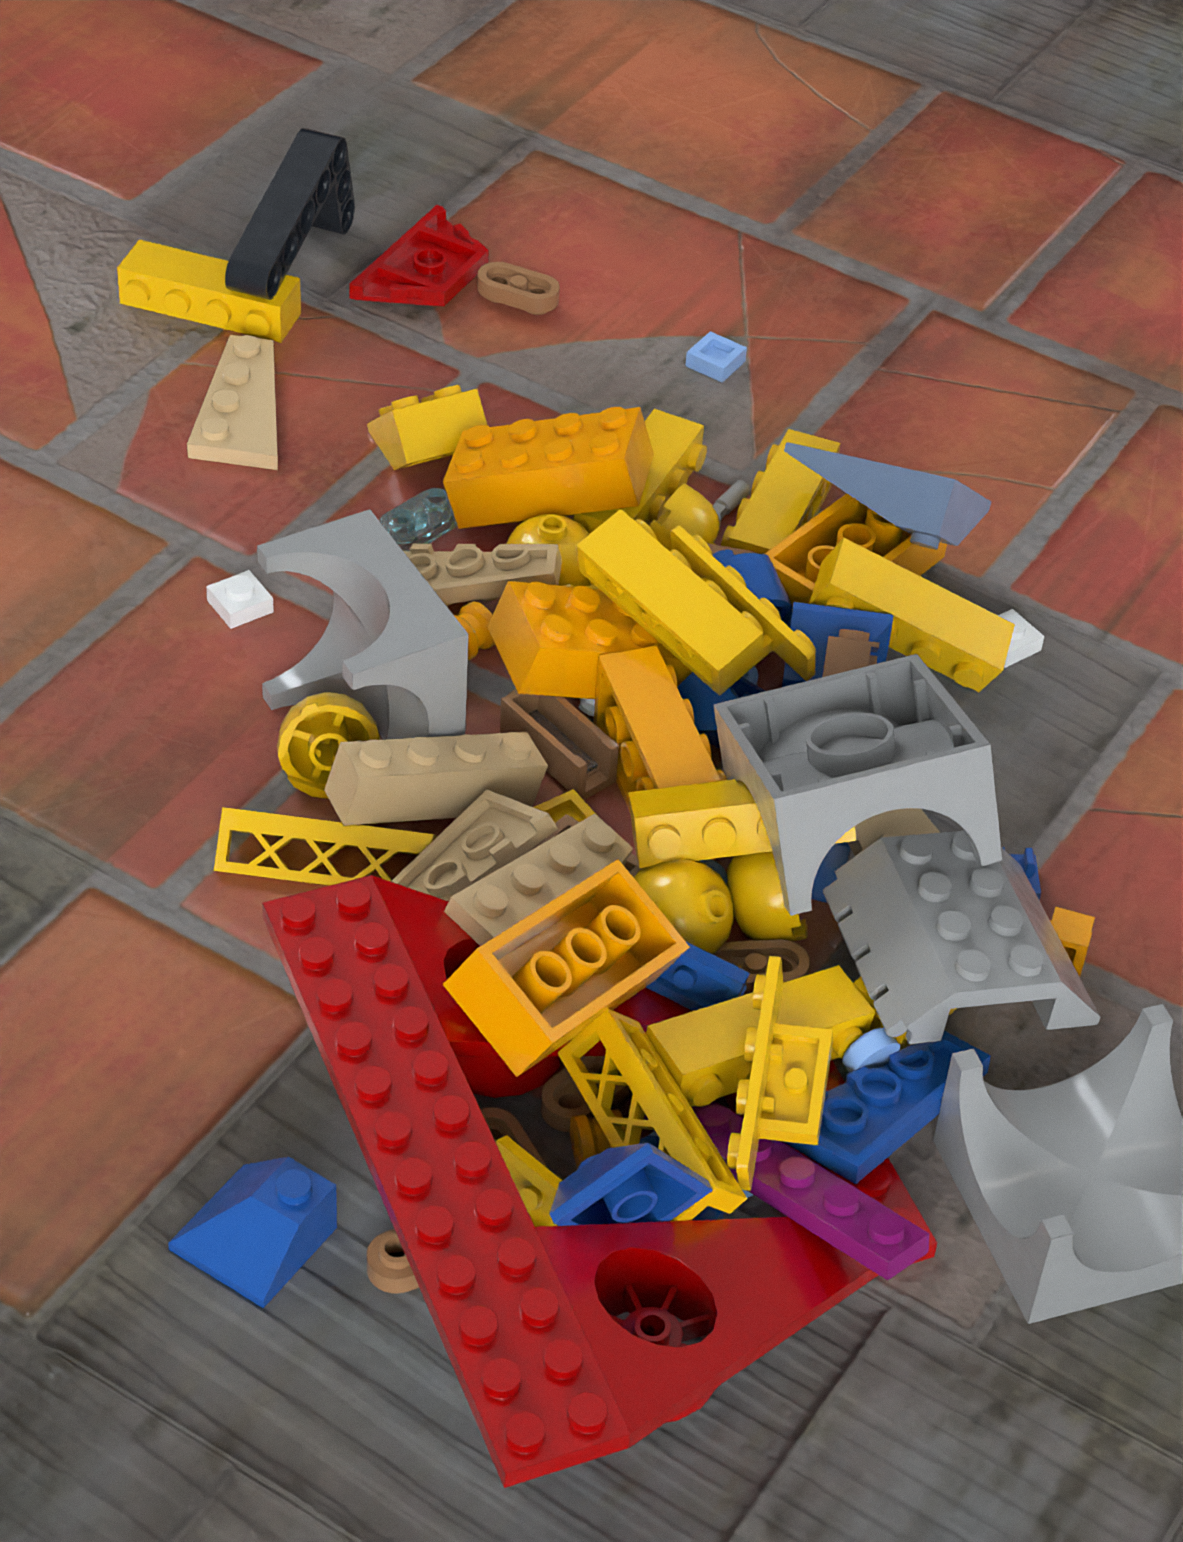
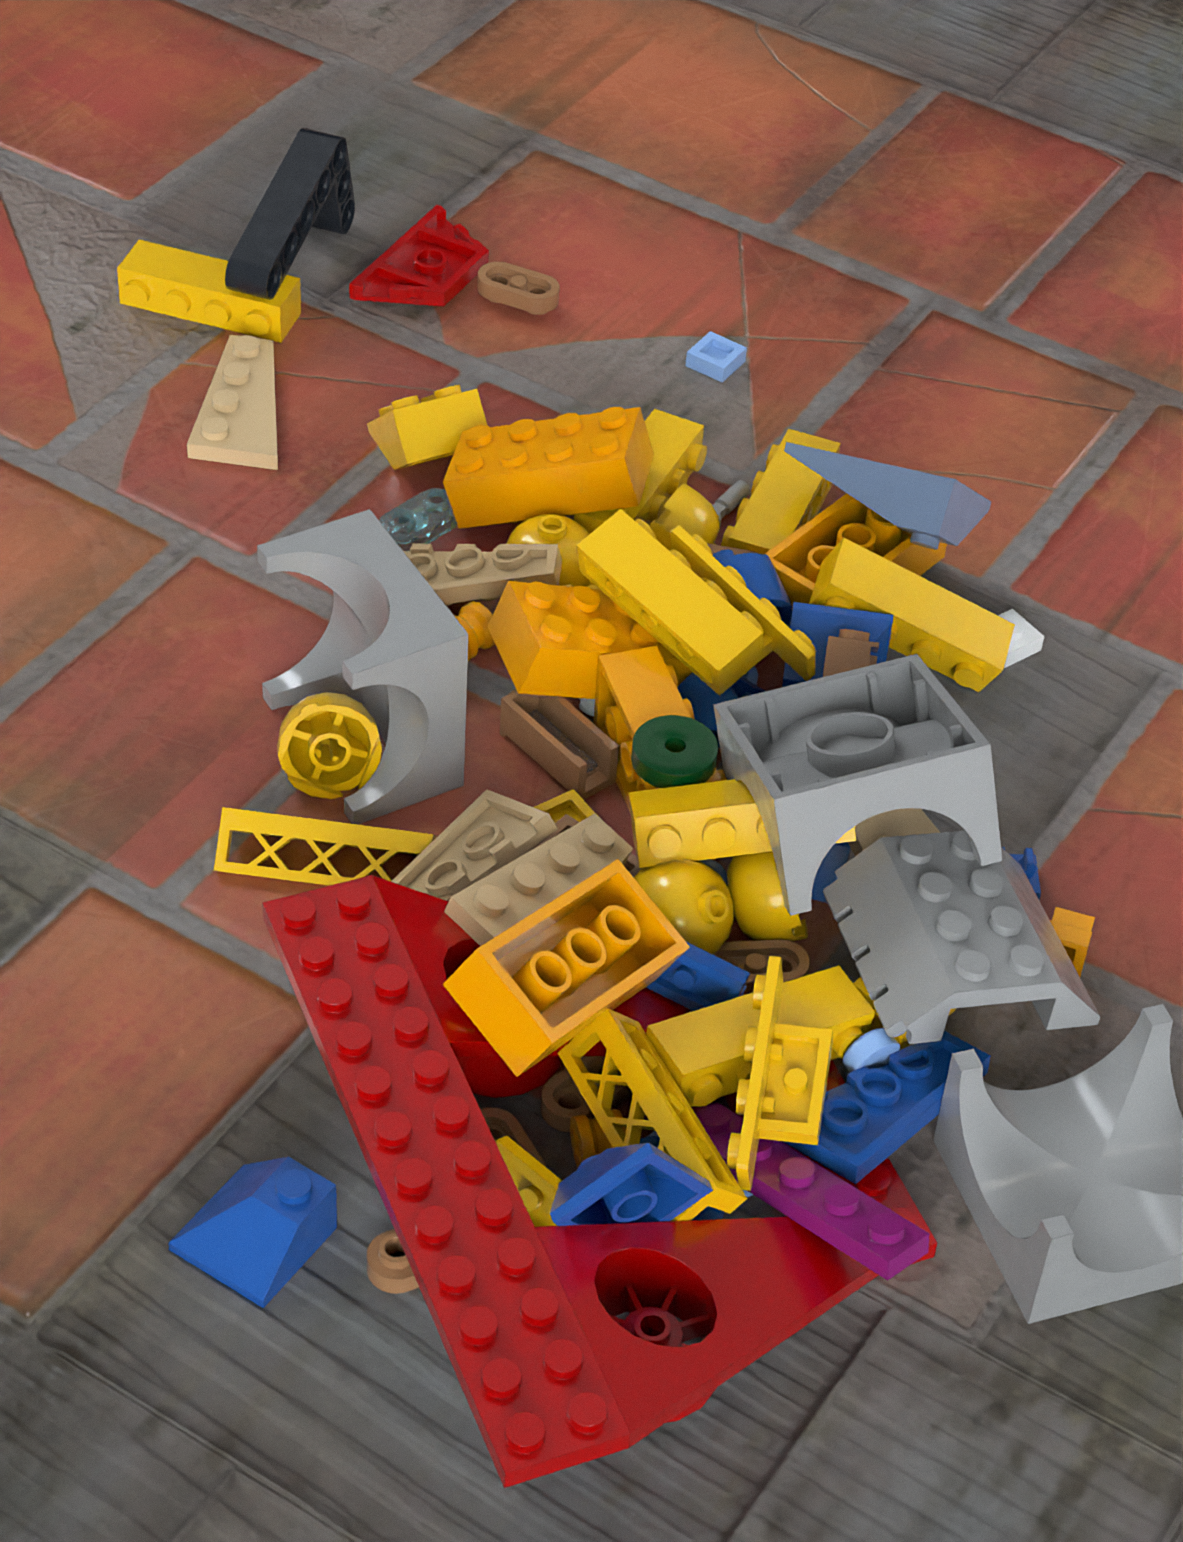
(239, 599): white plate -> none
(430, 776): tan brick -> none
(674, 751): none -> dark green piece

